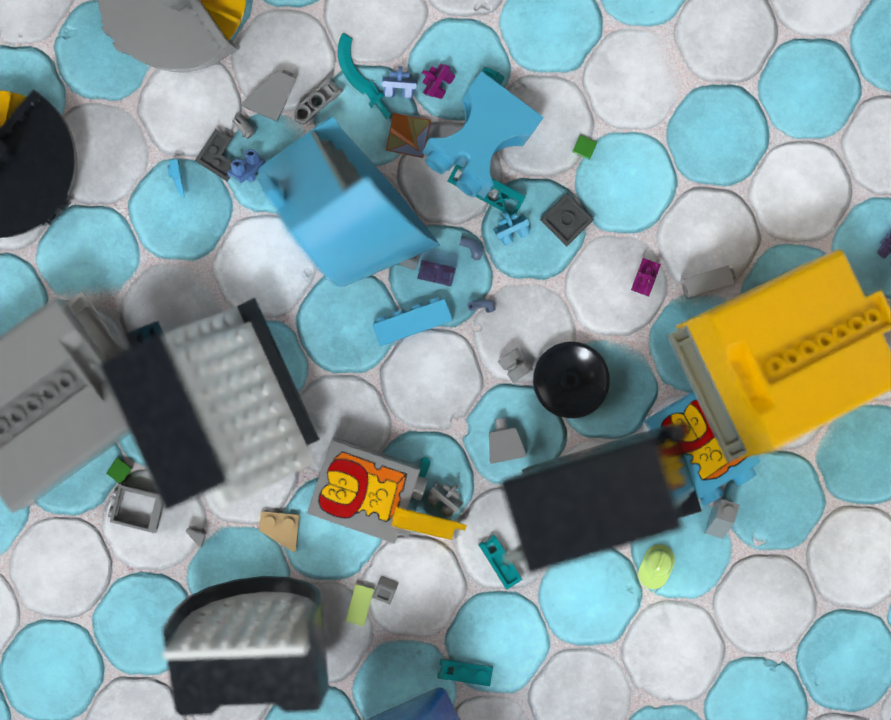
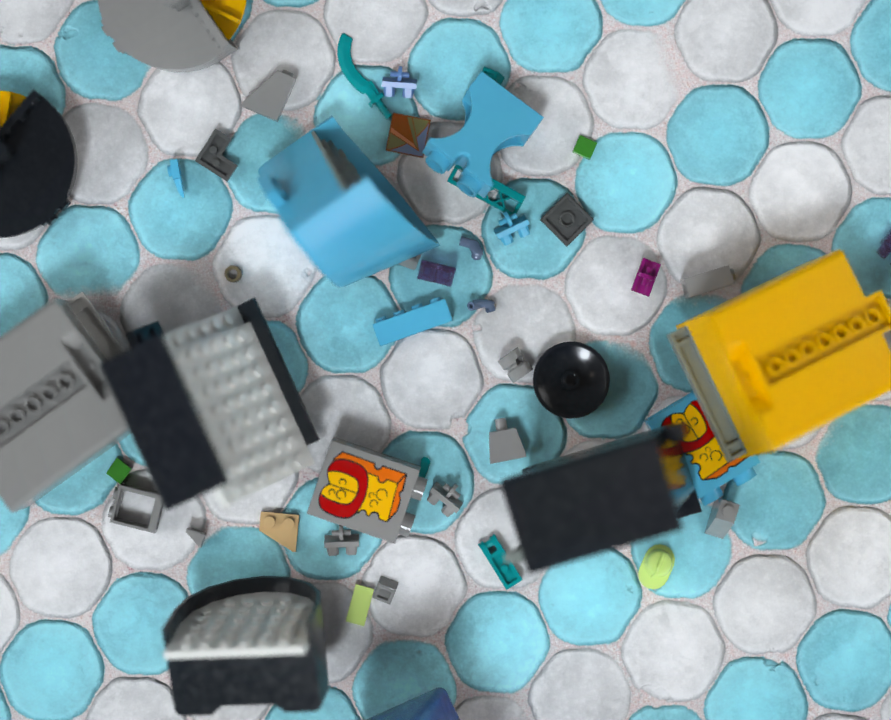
(239, 273): none -> dark tan axle
(246, 130): light grey pin -> none
(246, 168): medium blue hips -> none
(322, 92): light grey piece -> none
(341, 538): none -> light grey hips
(425, 523): yellow fence -> none
(434, 78): magenta hips -> none
(465, 672): teal plate -> none

